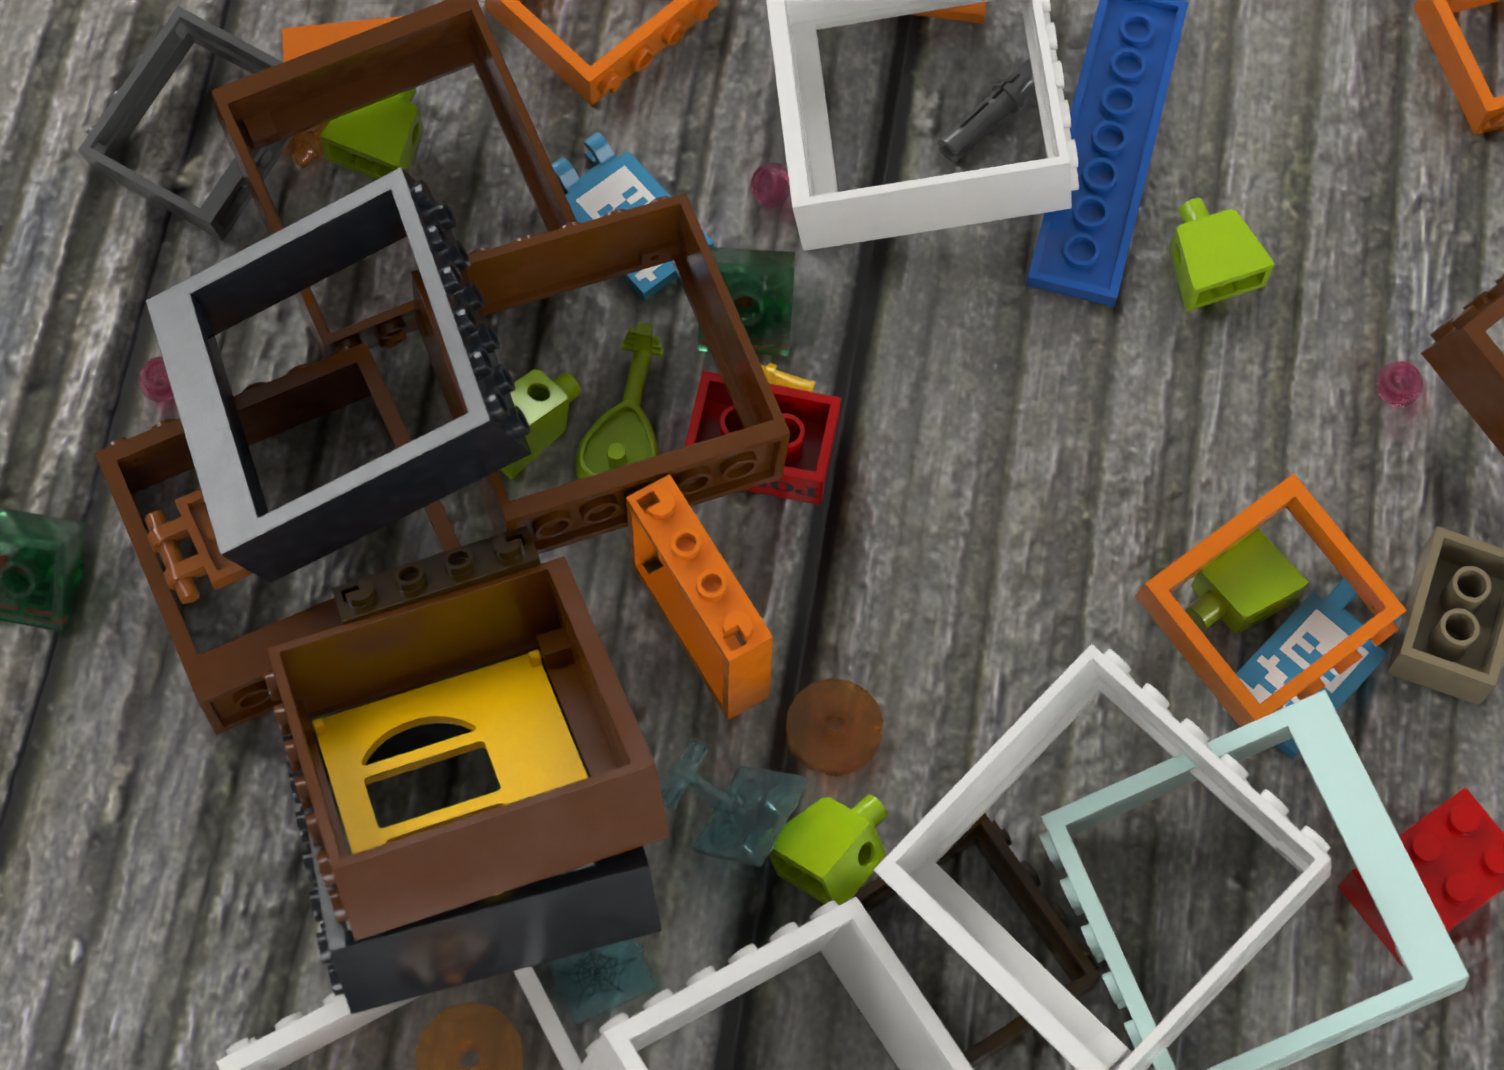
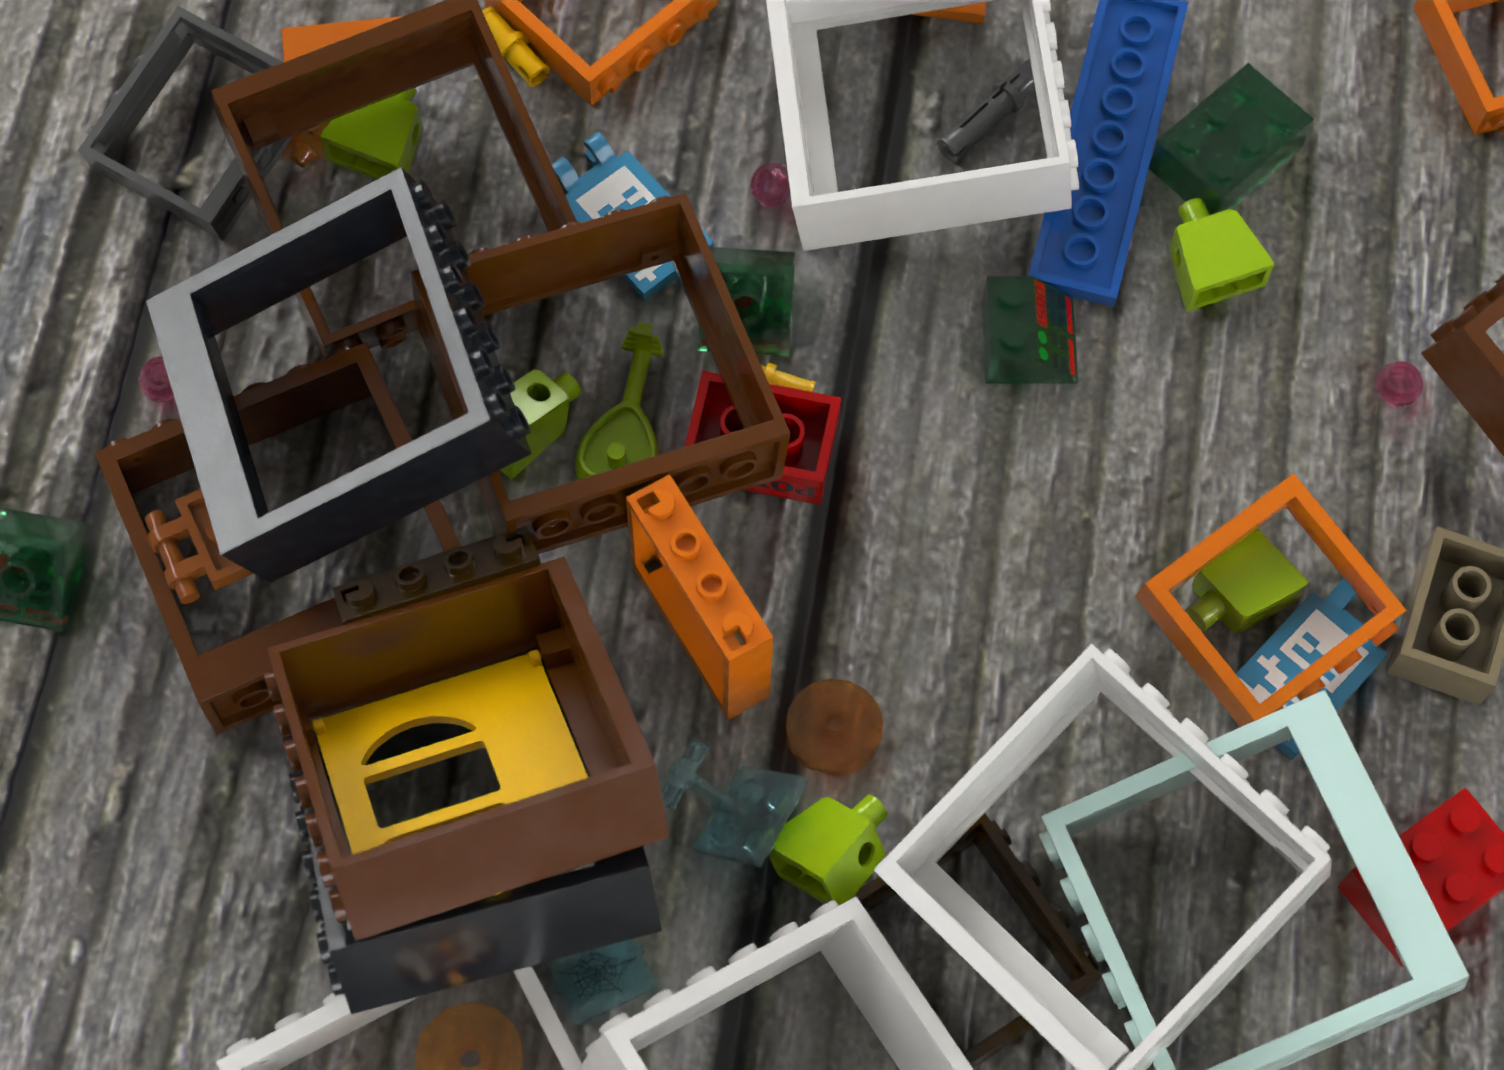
(515, 49): none -> yellow pin
(1028, 332): none -> clear green slope
(1231, 141): none -> clear green brick

